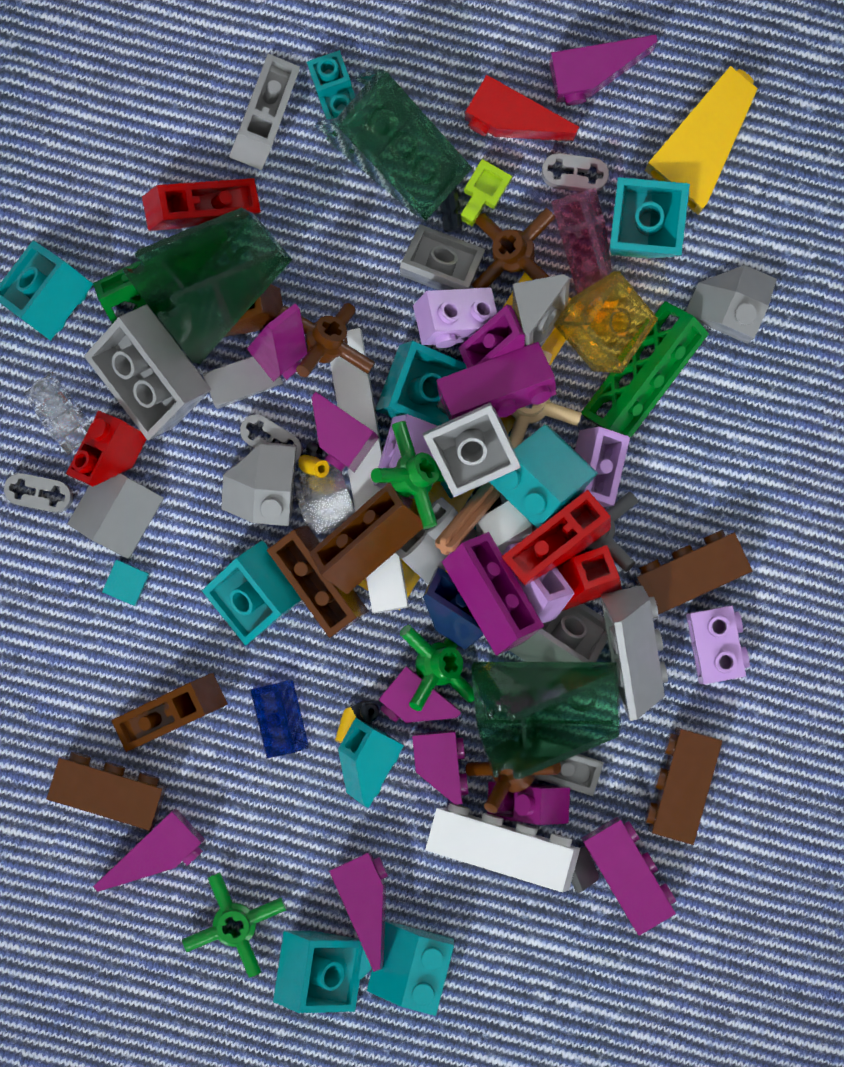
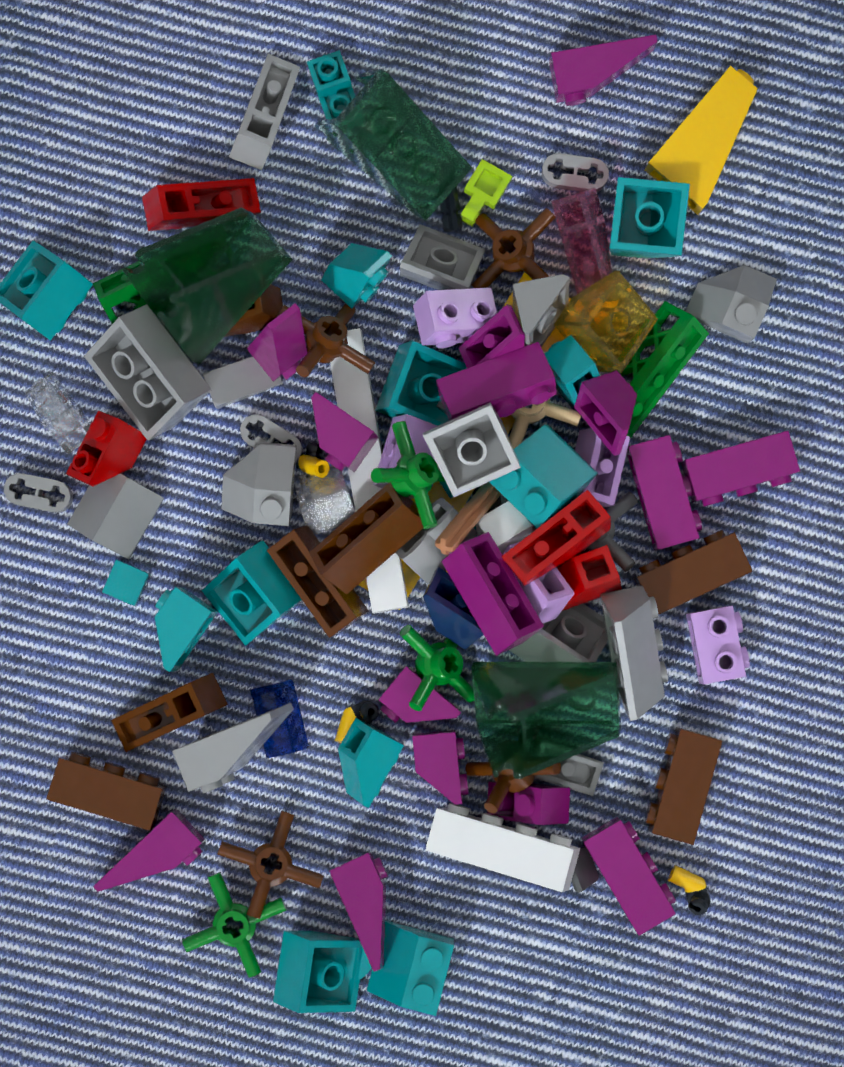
(180, 625): none -> teal slope
(216, 757): none -> light grey slope
(277, 877): none -> reddish brown bar
(357, 273): none -> teal slope
(509, 114): red slope -> none
(570, 367): none -> teal brick
(607, 408): none -> magenta slope
(663, 492): none -> magenta brick
(695, 889): none -> arm
(741, 468): none -> magenta brick

